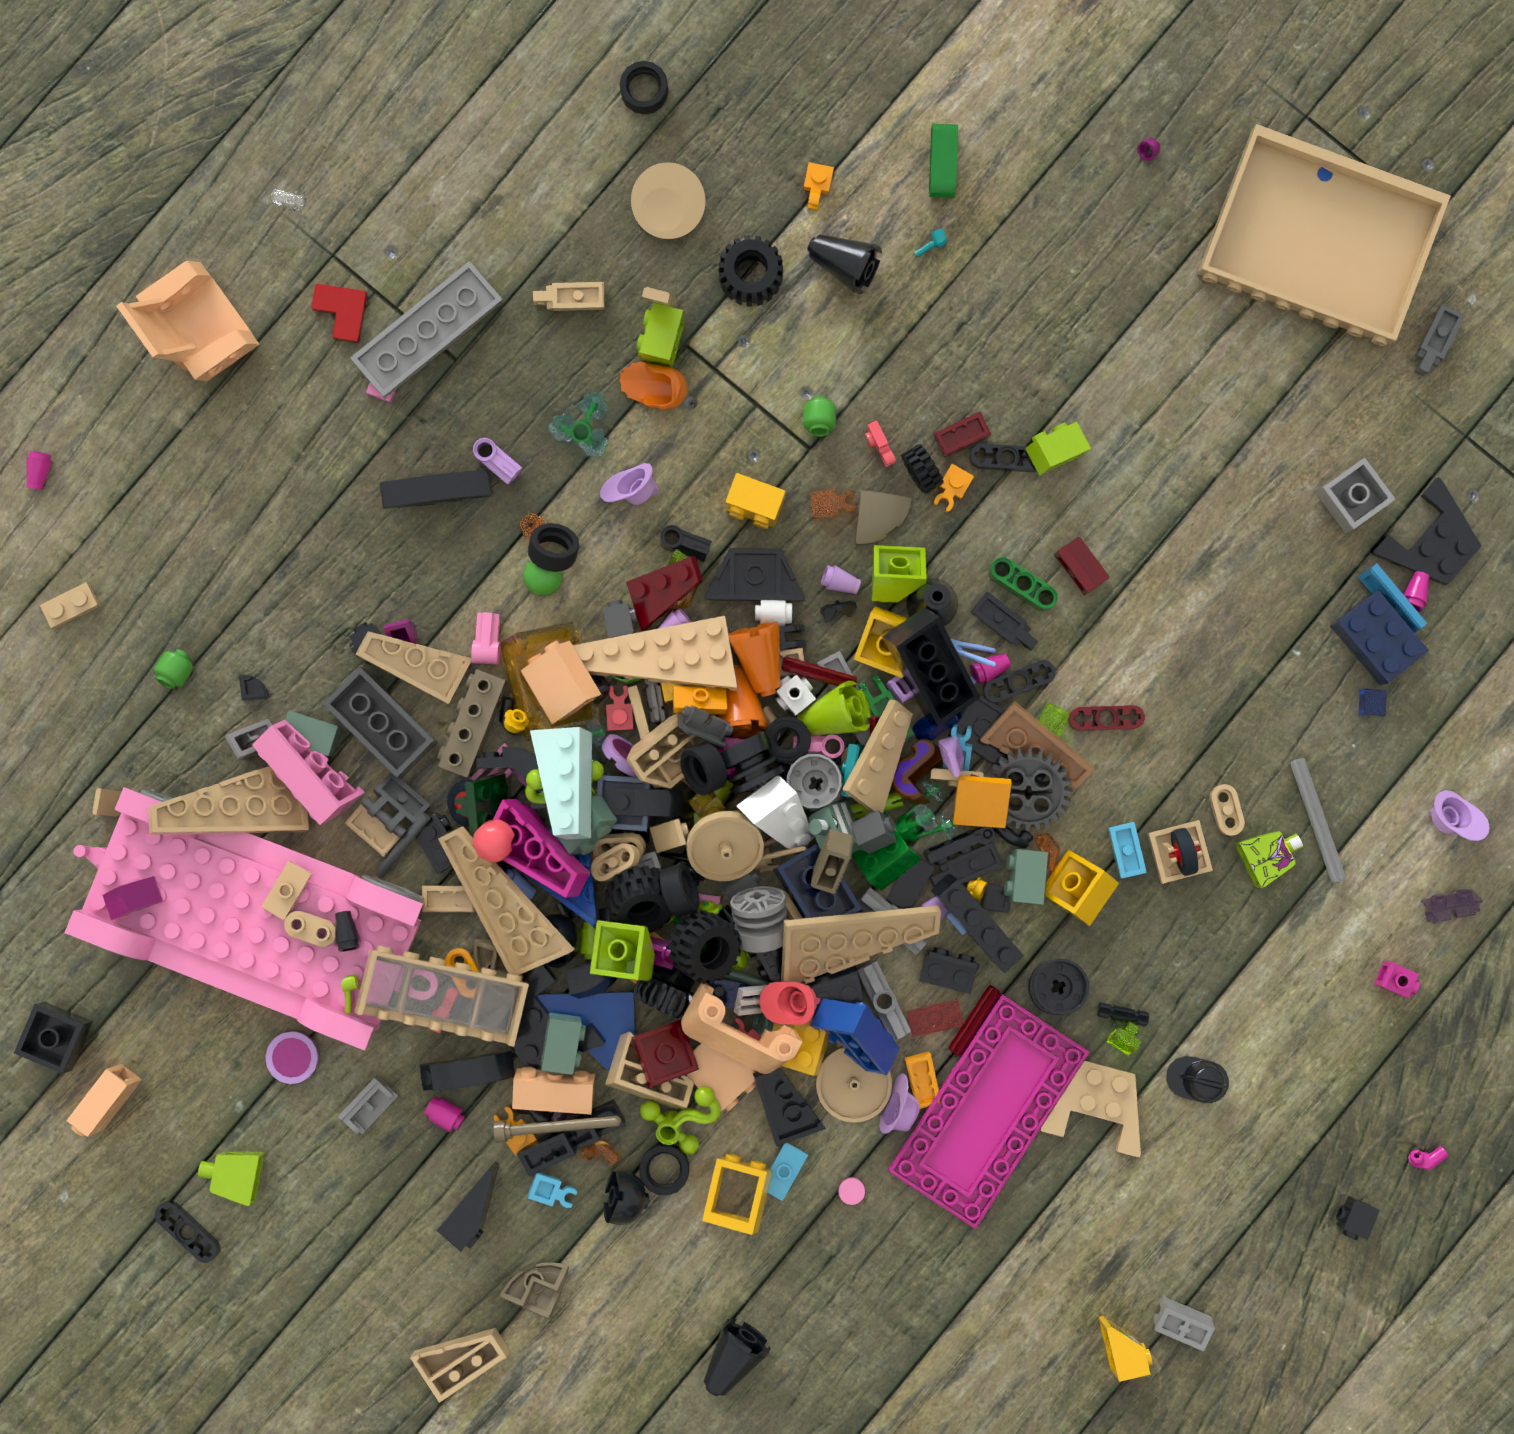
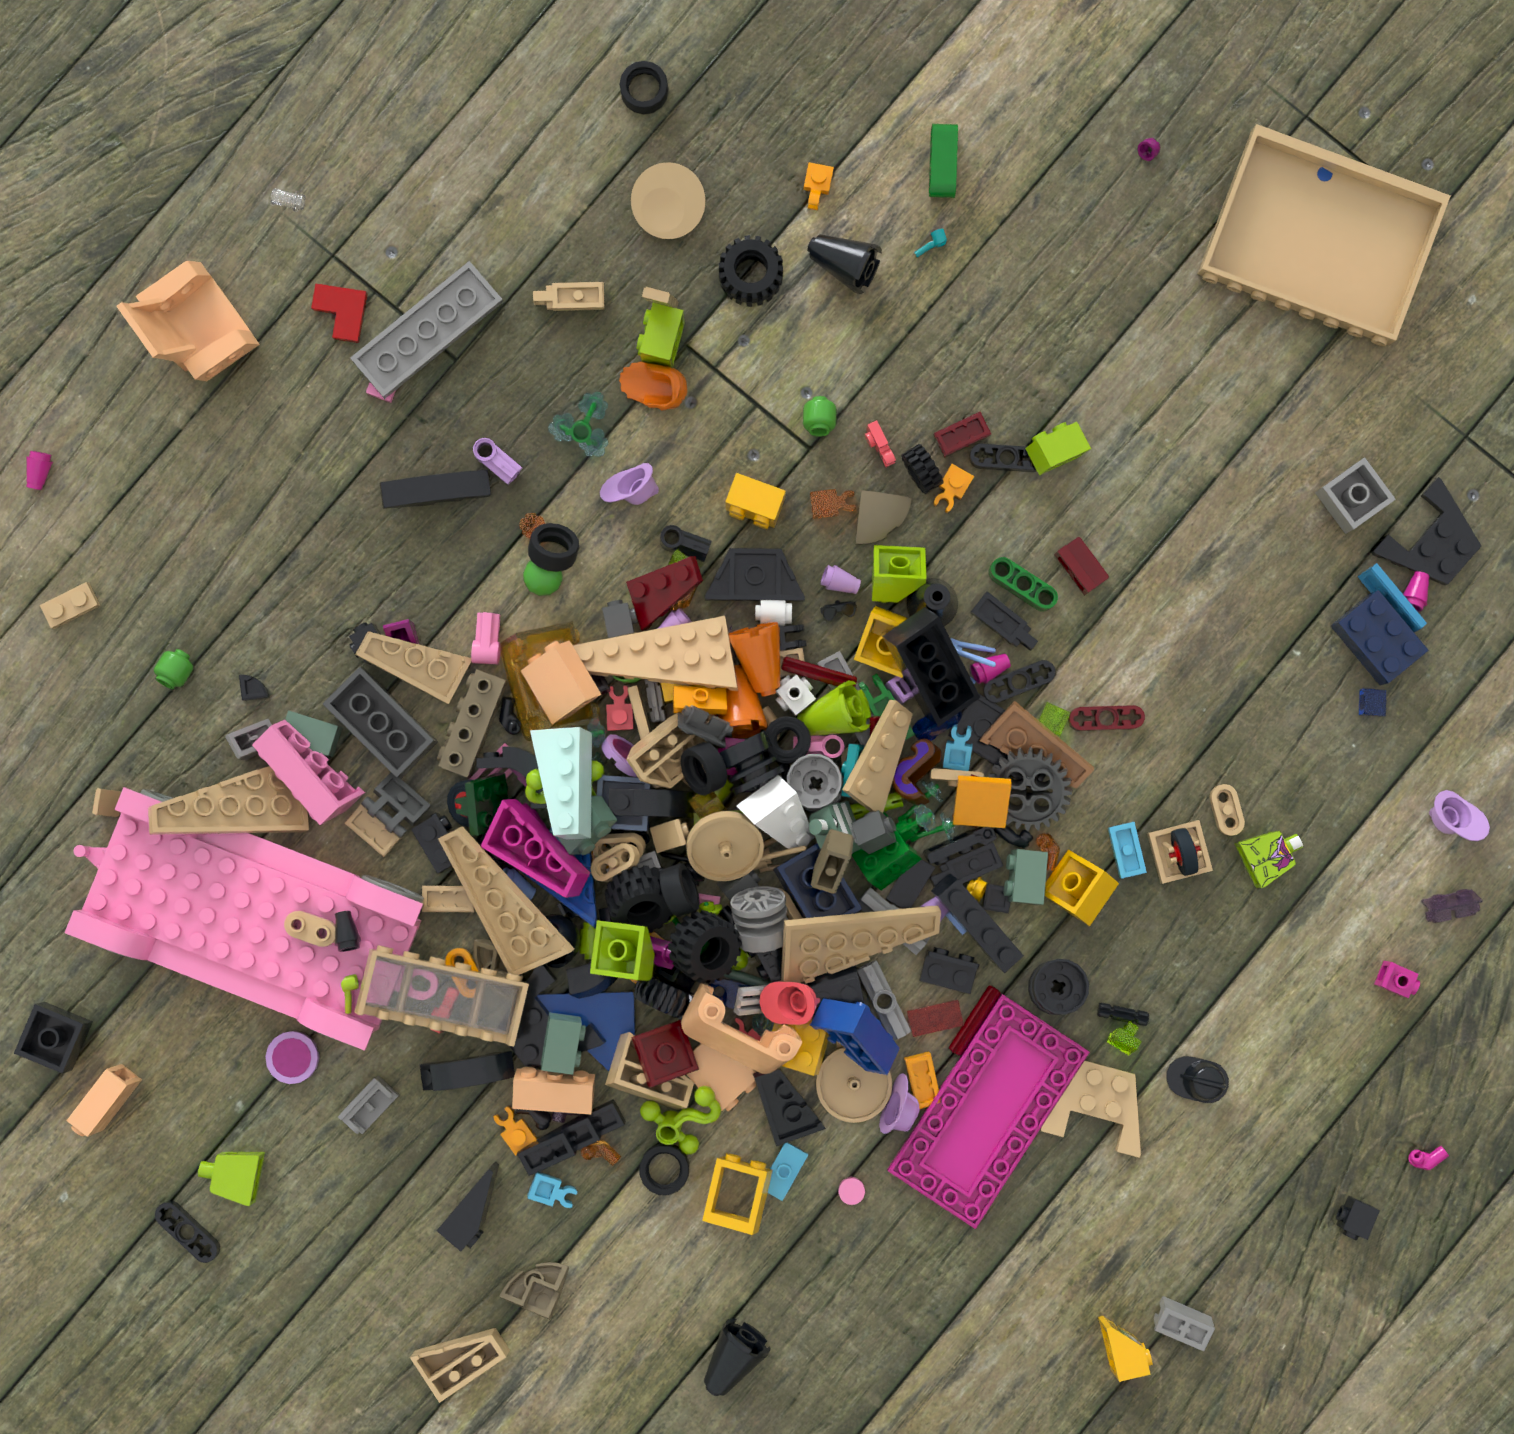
(132, 897): magenta slope -> none
(287, 890): tan plate -> none
(402, 845): dark grey bar -> none
(444, 1114): dark pink brick -> none
(493, 840): coral hair -> none
(505, 1131): dark tan piece -> none
(515, 721): yellow plate -> none
(625, 1198): black cylinder -> none
(952, 754): lavender slope -> none
(1318, 820): light grey axle -> none
(1438, 338): dark grey hinge -> none

